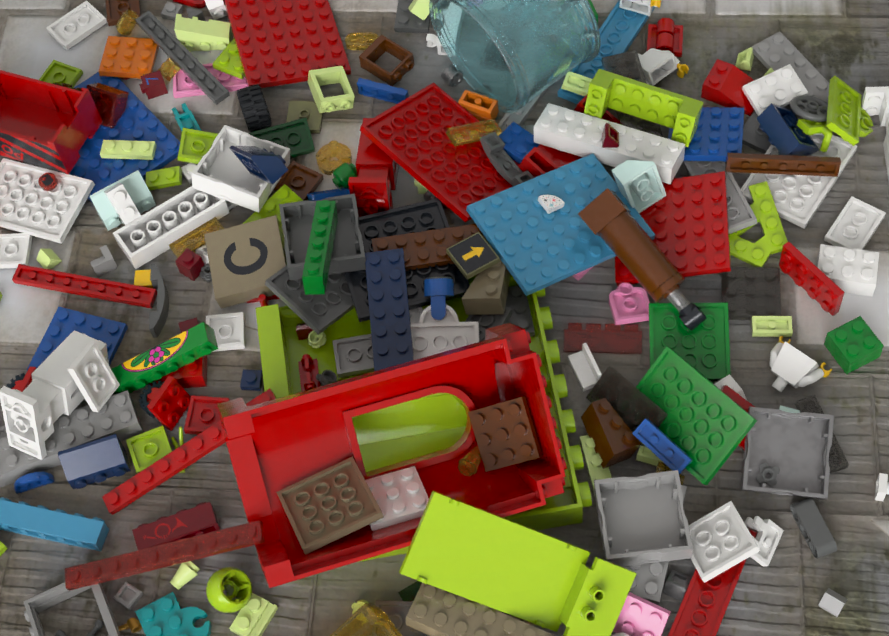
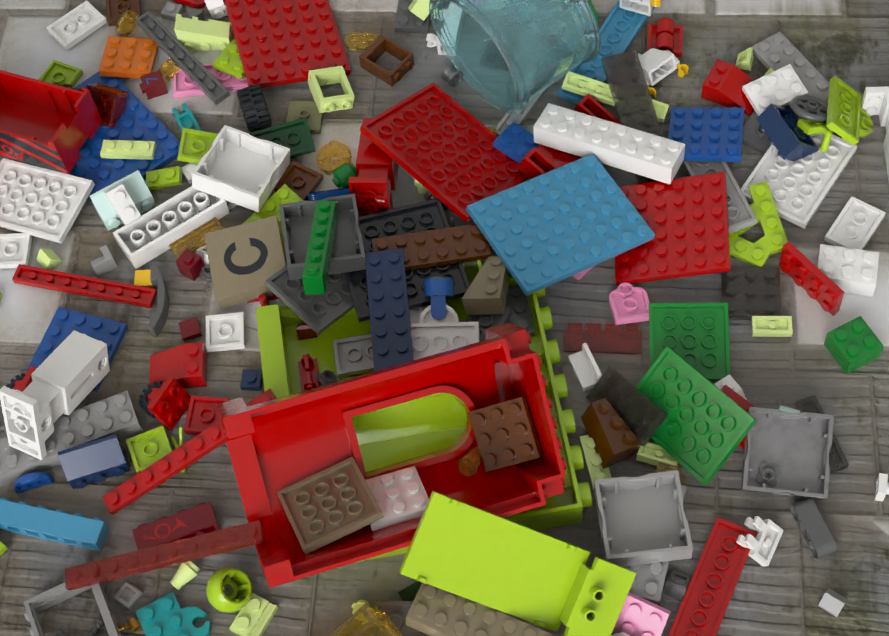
(48, 181): clear red tile -> none
(93, 376): white plate -> none
(165, 358): green brick -> none
(261, 162): dark blue slope -> none
(313, 337): yellowish green plate -> none
(381, 91): blue plate -> none
(472, 132): clear yellow plate -> none
(473, 255): black tile -> none
(479, 105): orange brick -> none
(501, 160): dark grey slope -> none
(550, 203): white tile -> none
(610, 137): dark red slope -> none
(639, 183): light aqua slope -> none
(642, 257): reddish brown piece -> none
(644, 102): lime plate -> none
(662, 446): blue plate -> none
(720, 541): white plate -> none
(782, 164): reddish brown plate -> none
(794, 367): white torso -> none

